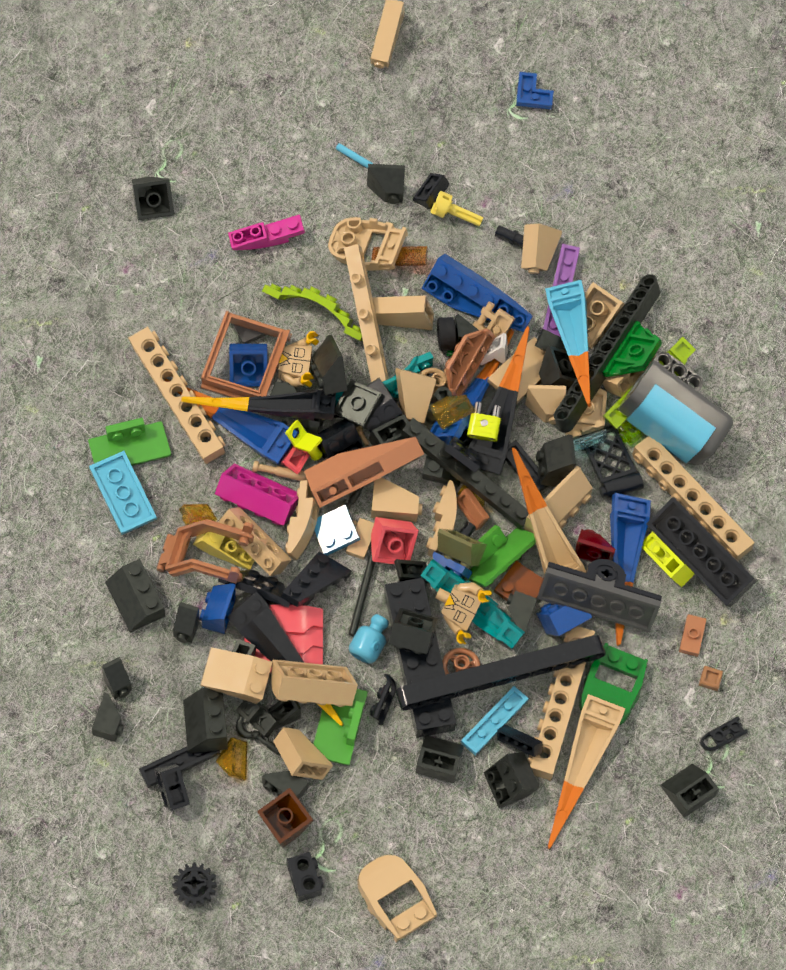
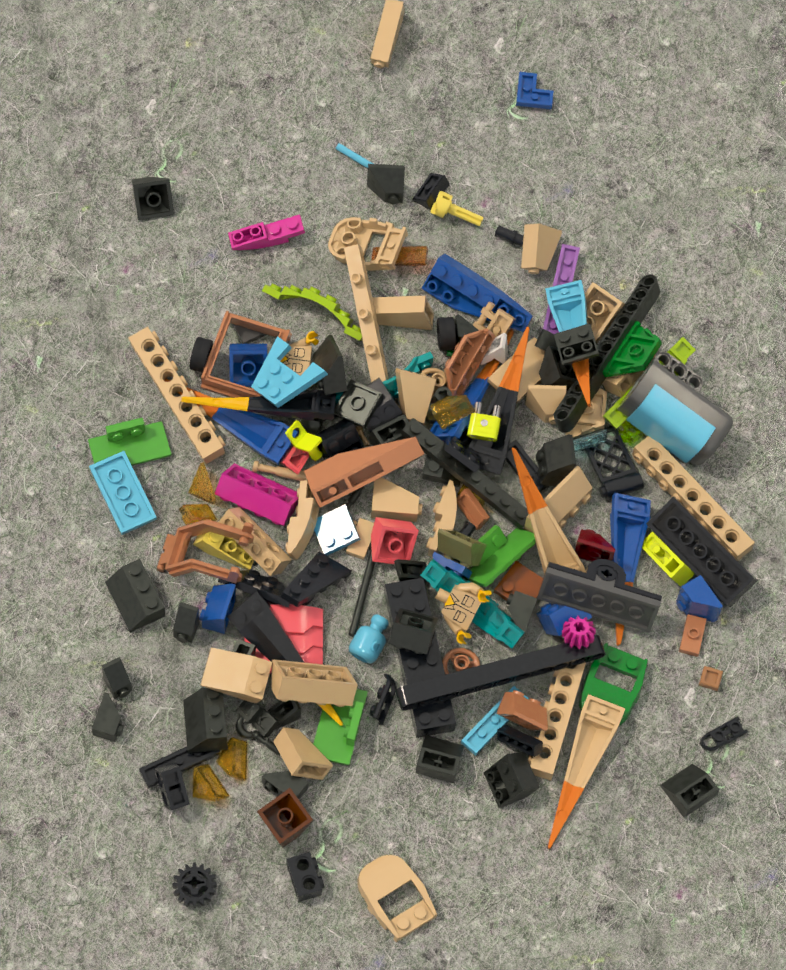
(200, 354): none -> black tyre
(202, 486): none -> clear yellow slope
(207, 785): none -> clear yellow slope
(280, 383): none -> medium azure wing
(523, 711): none -> nougat slope
(576, 344): none -> pearl dark grey slope
(578, 632): none -> dark pink gear
(699, 600): none -> blue slope

